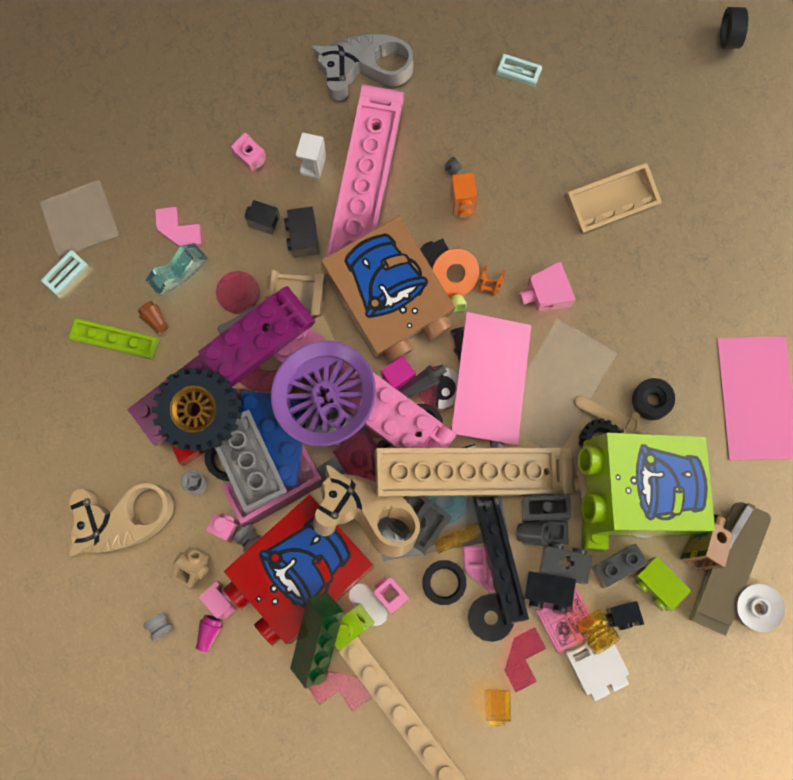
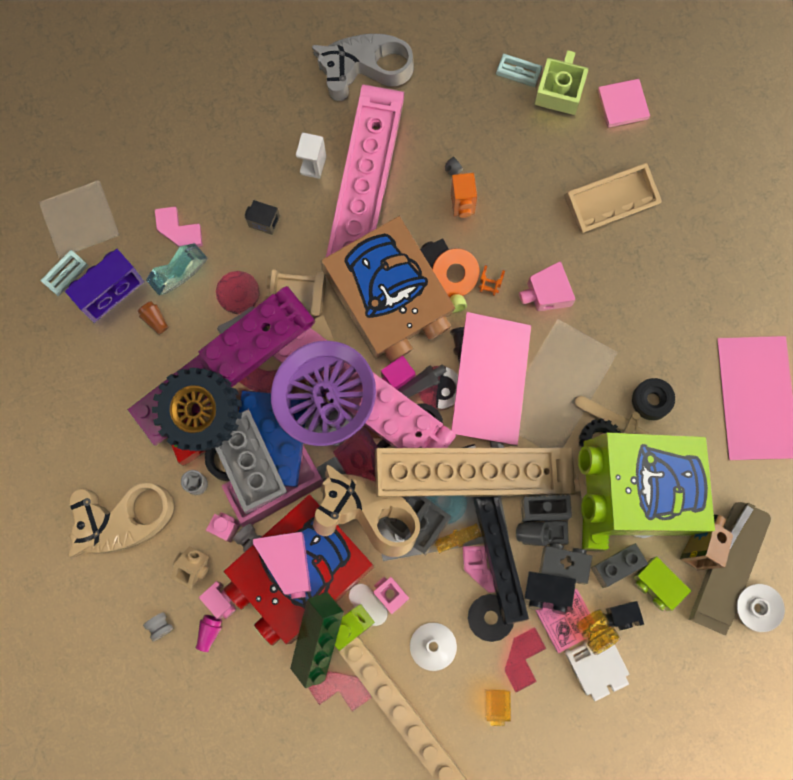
(104, 285): none -> dark purple brick
(113, 338): lime tile -> none
(241, 152): bright pink brick -> none
(287, 562): none -> bright pink slope
(303, 232): black brick -> none
(420, 646): none -> white dish
(456, 569): black tyre -> none
(561, 85): none -> yellowish green hinge
(623, 103): none -> bright pink tile
(734, 27): black tyre -> none

